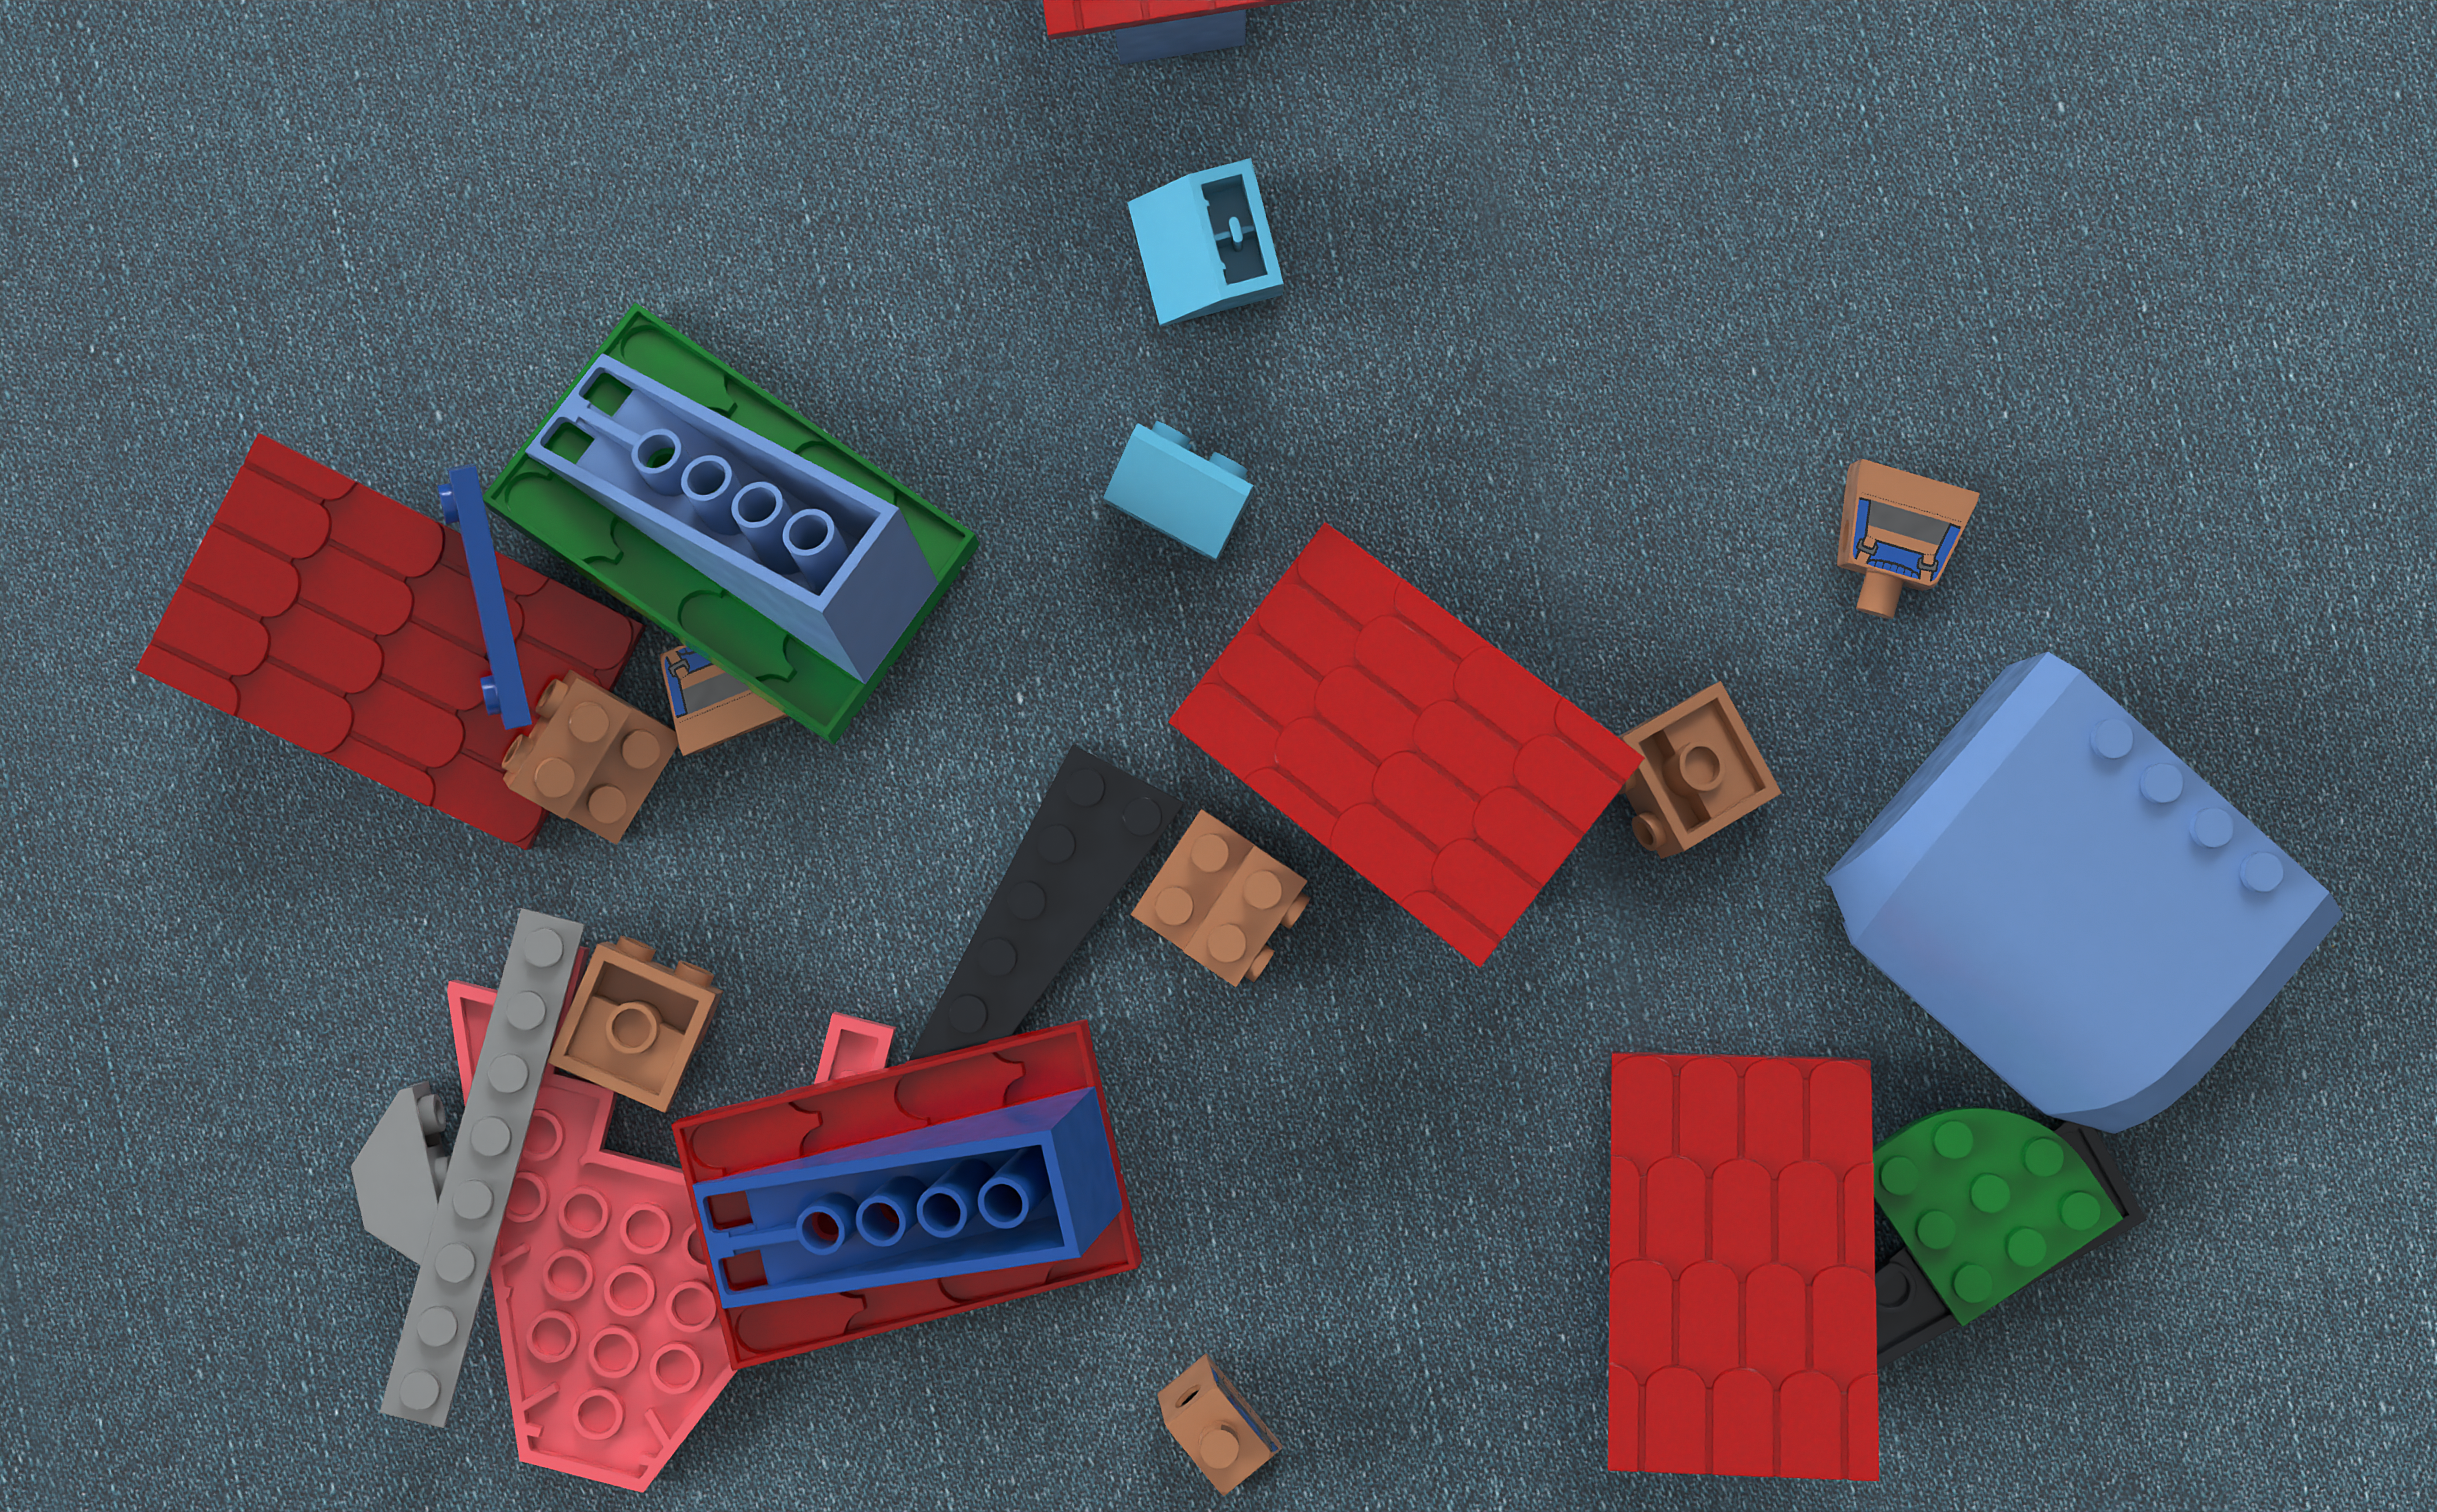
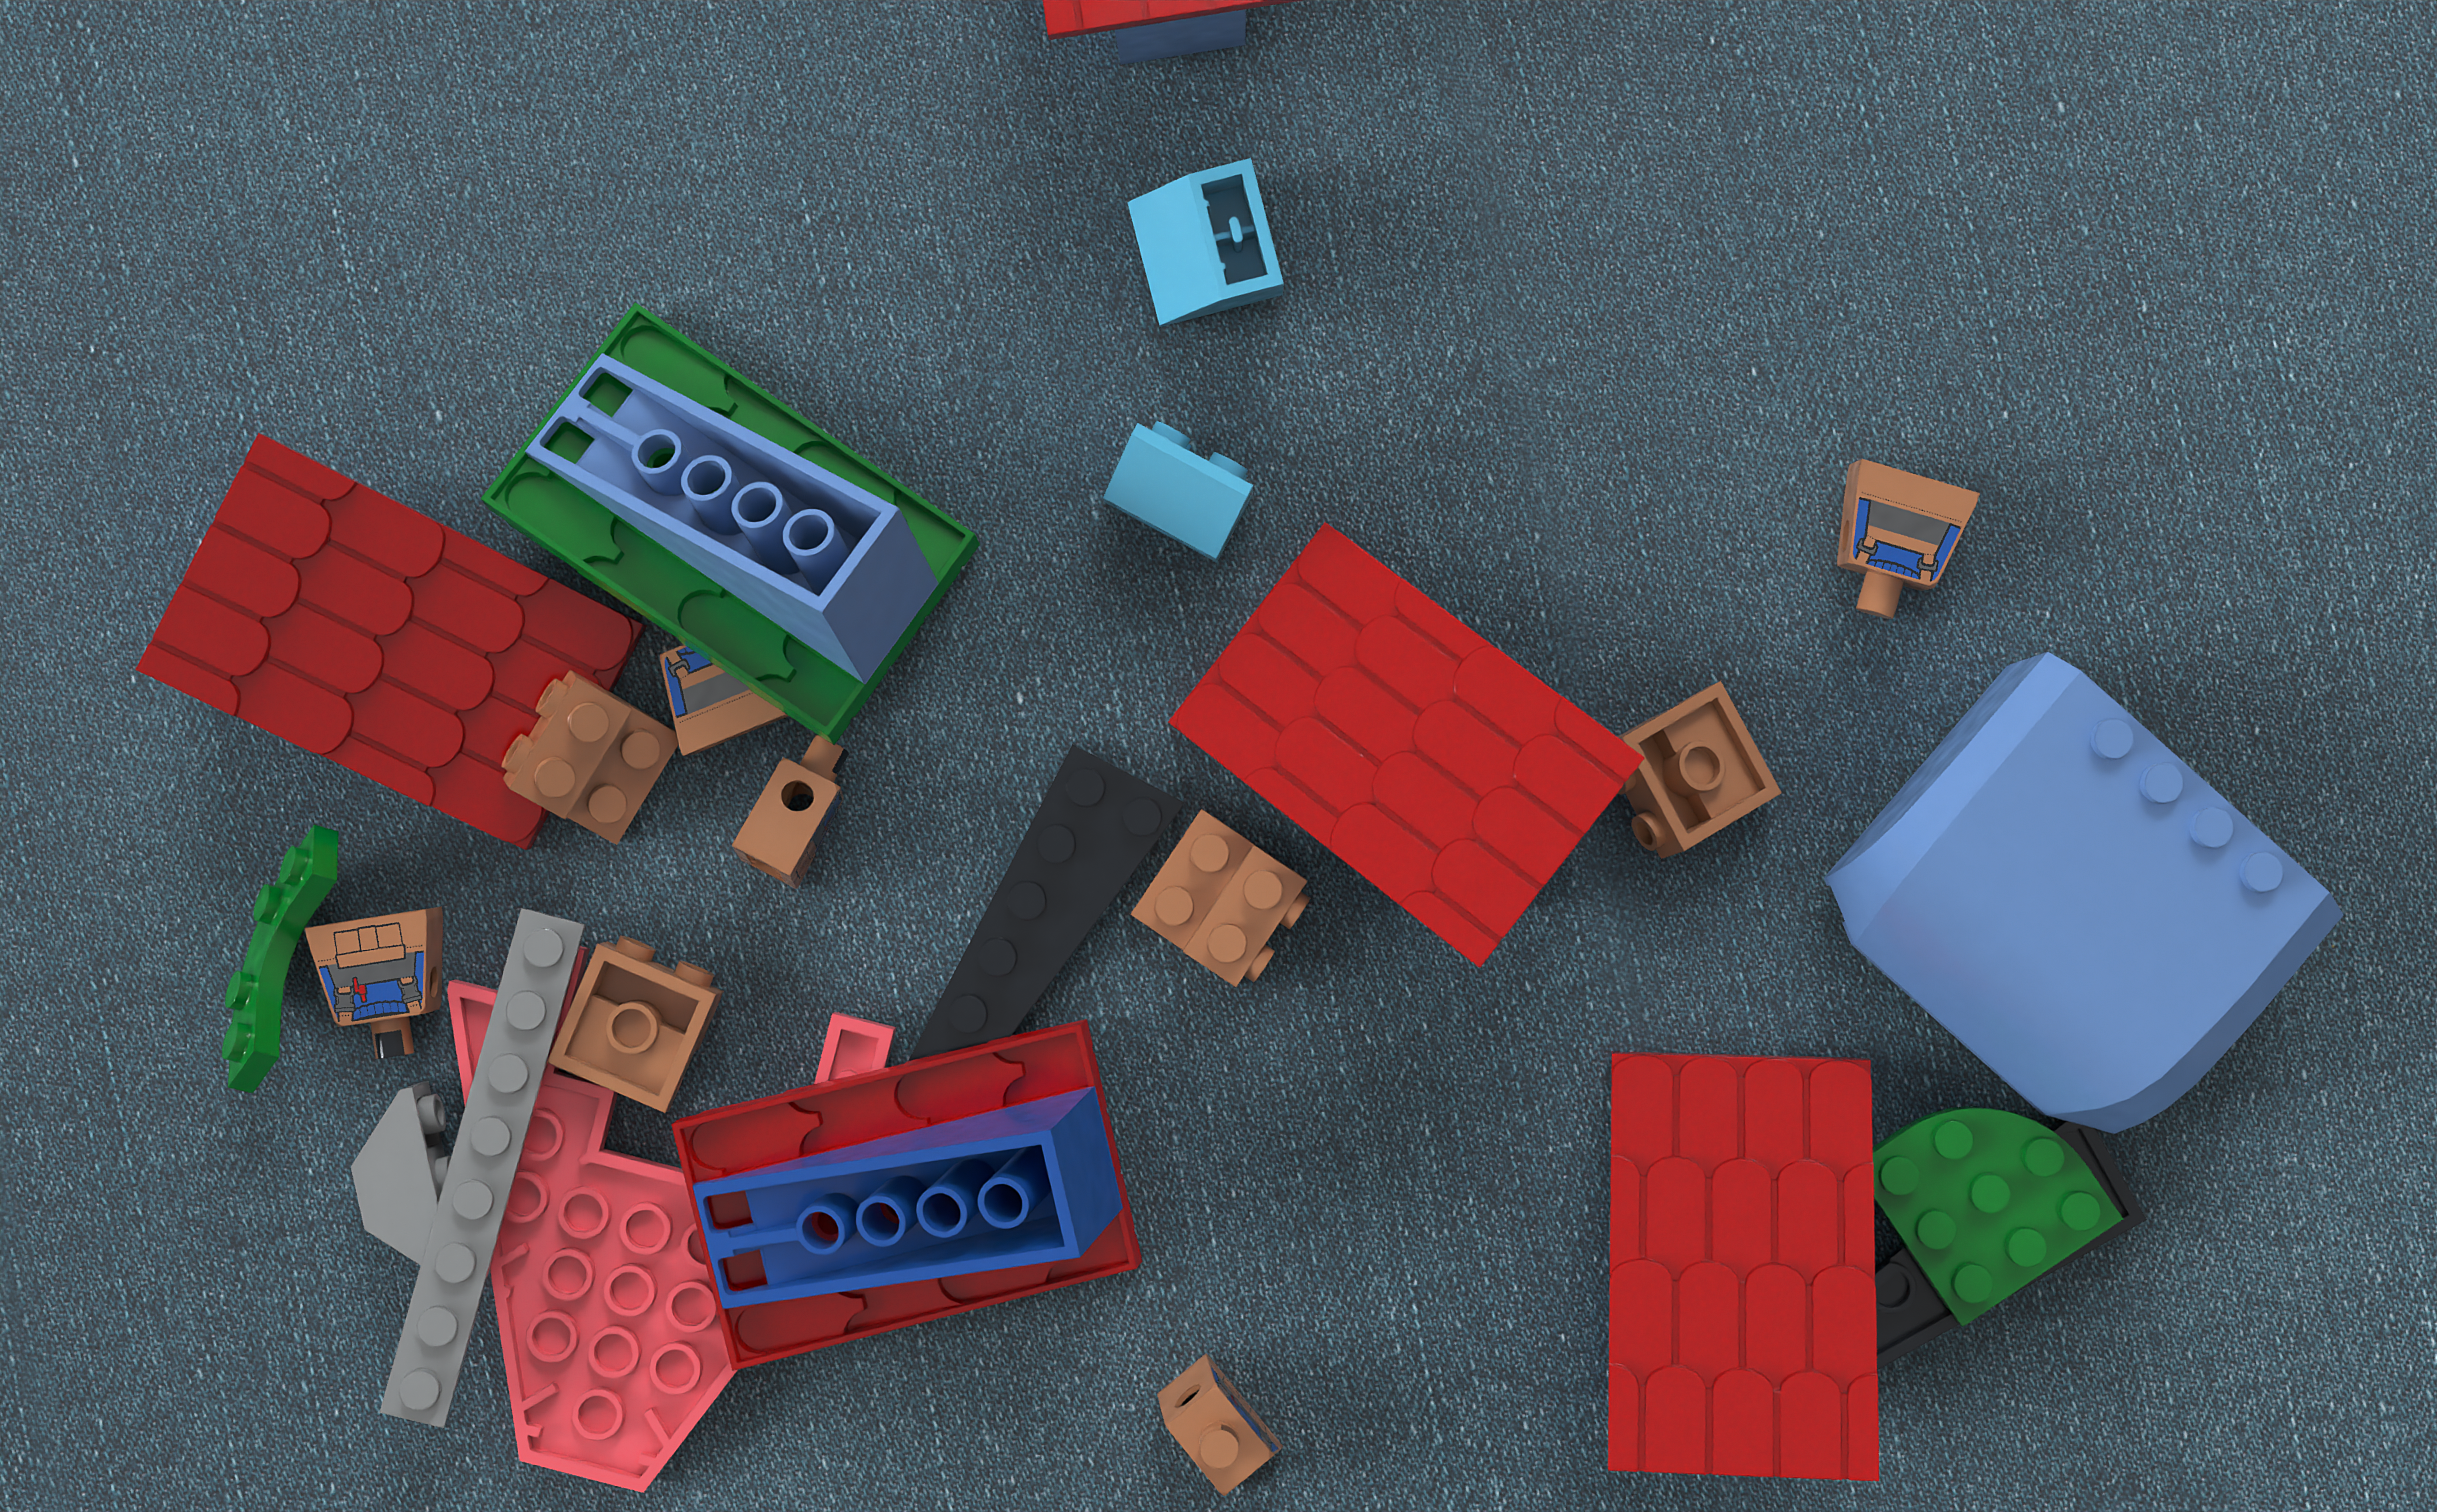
(258, 989): none -> green plate
(381, 973): none -> torso
(464, 504): blue plate -> none
(787, 840): none -> nougat torso

